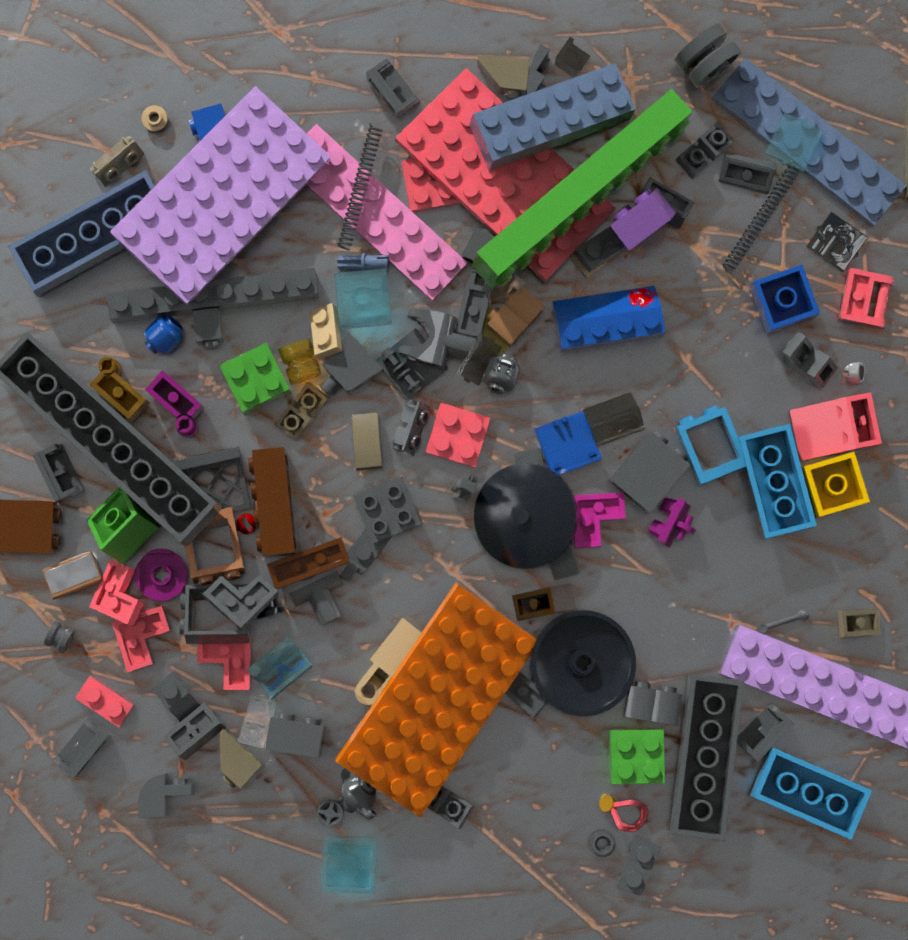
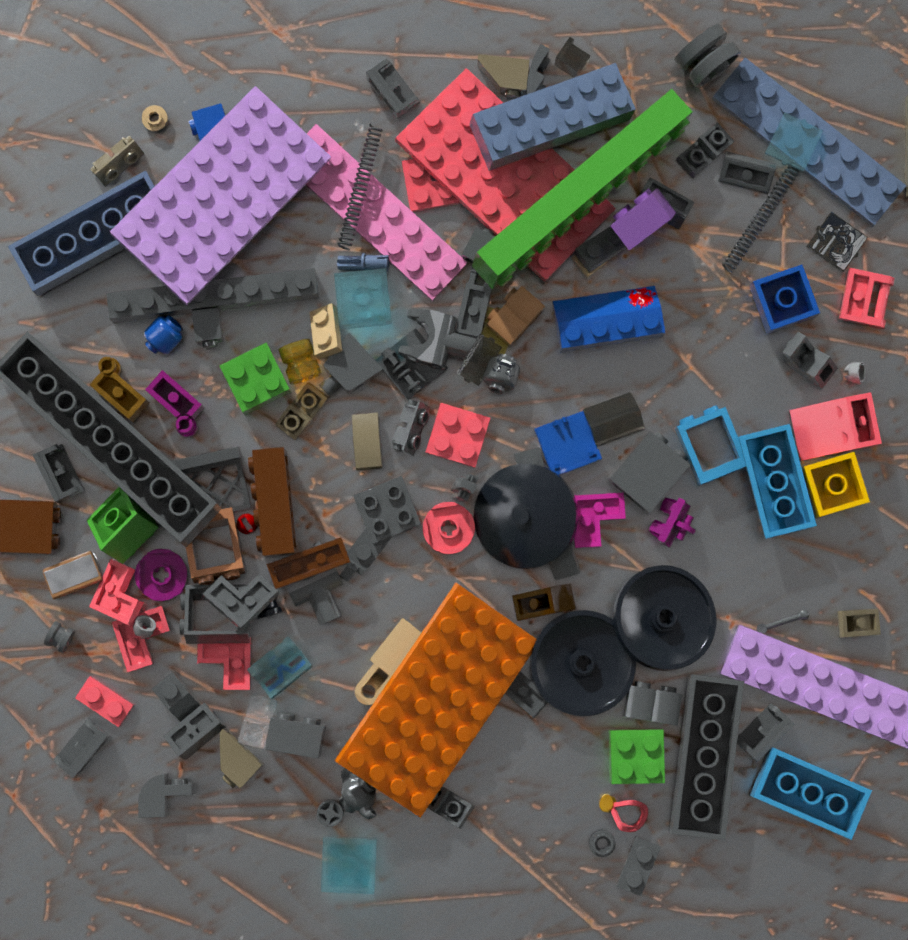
(144, 621): none -> light grey hinge
(457, 516): none -> coral plate
(664, 618): none -> black dish

